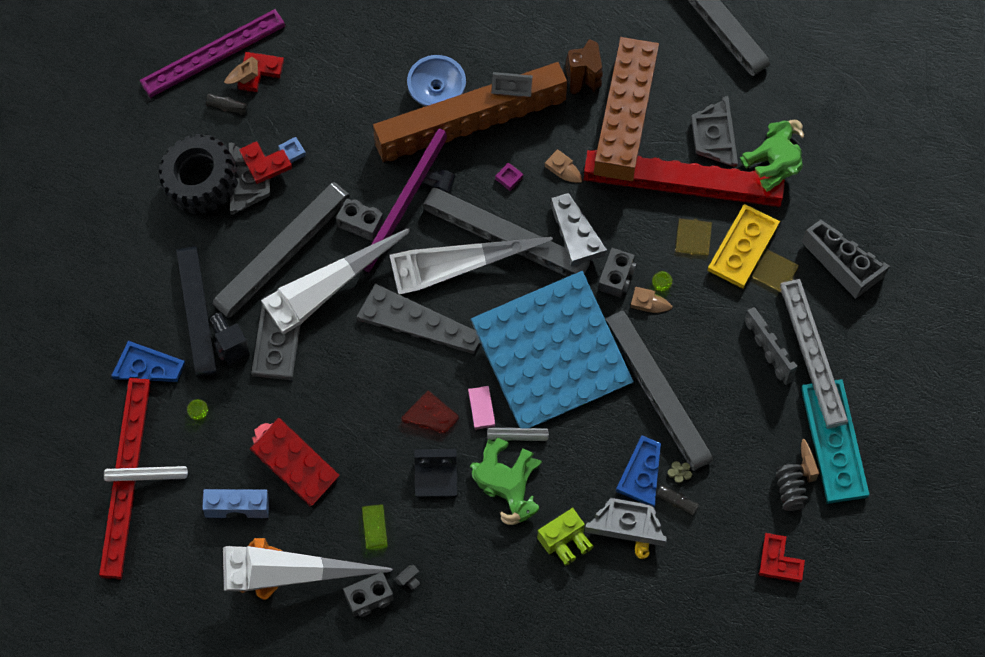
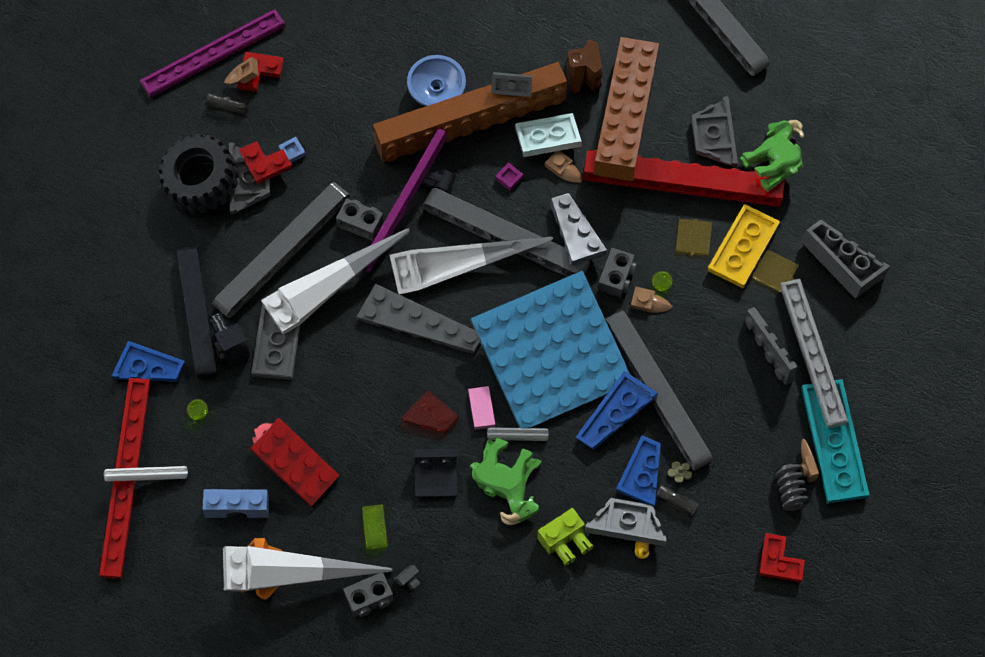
(548, 135): none -> light aqua plate
(618, 407): none -> blue wing

